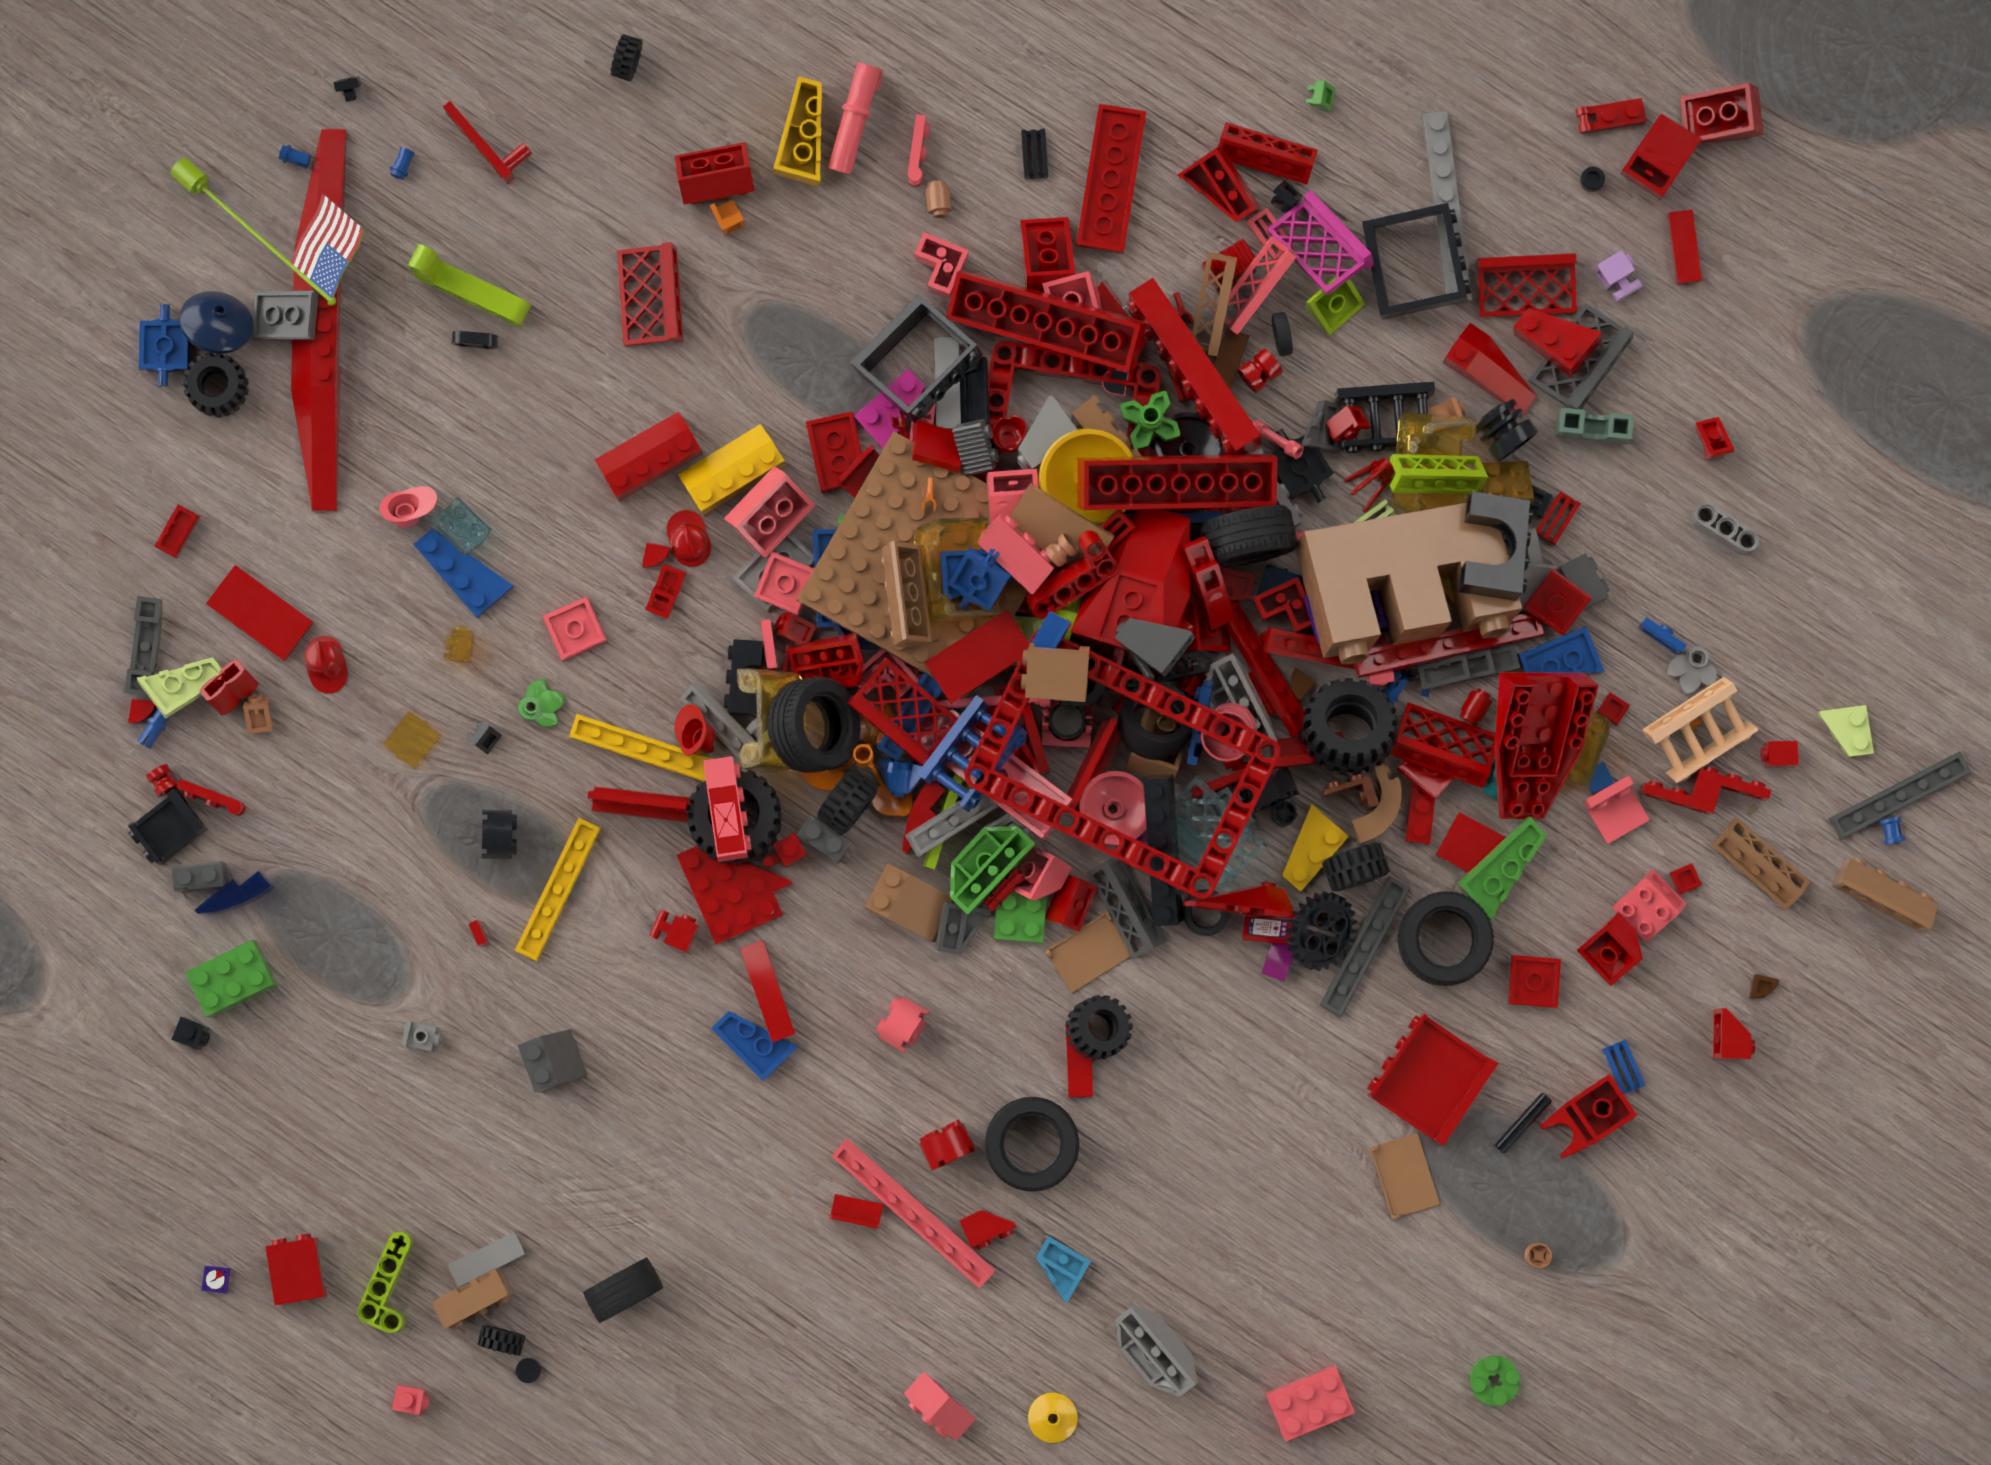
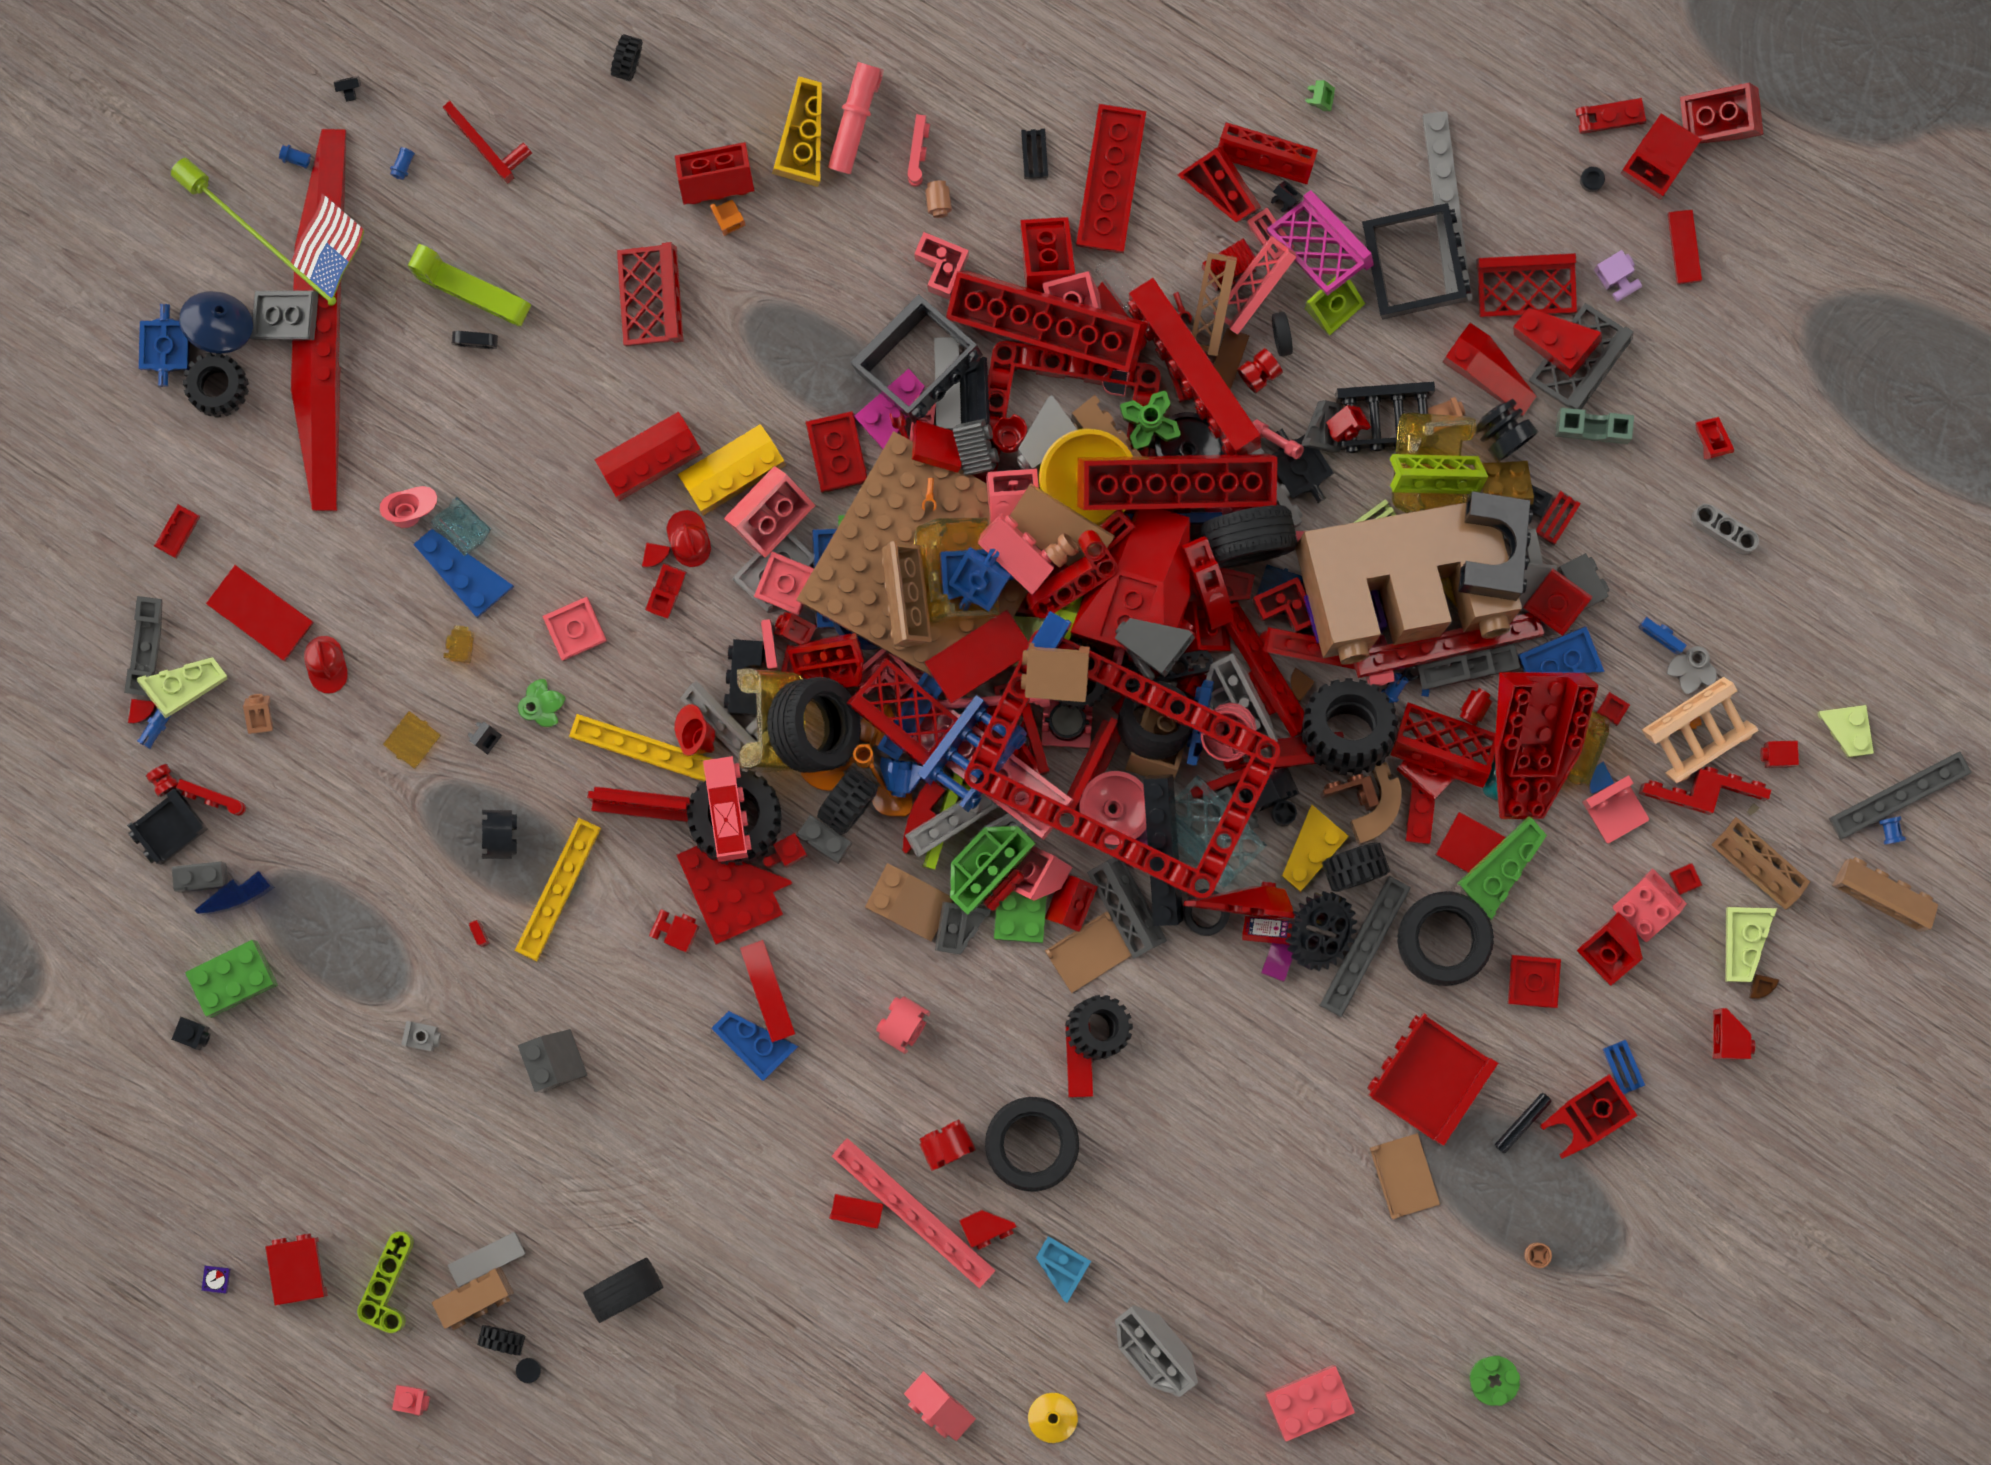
(229, 687): red brick -> none
(857, 473): red panel -> none
(1379, 472): red plant -> none
(1745, 940): none -> yellowish green wing

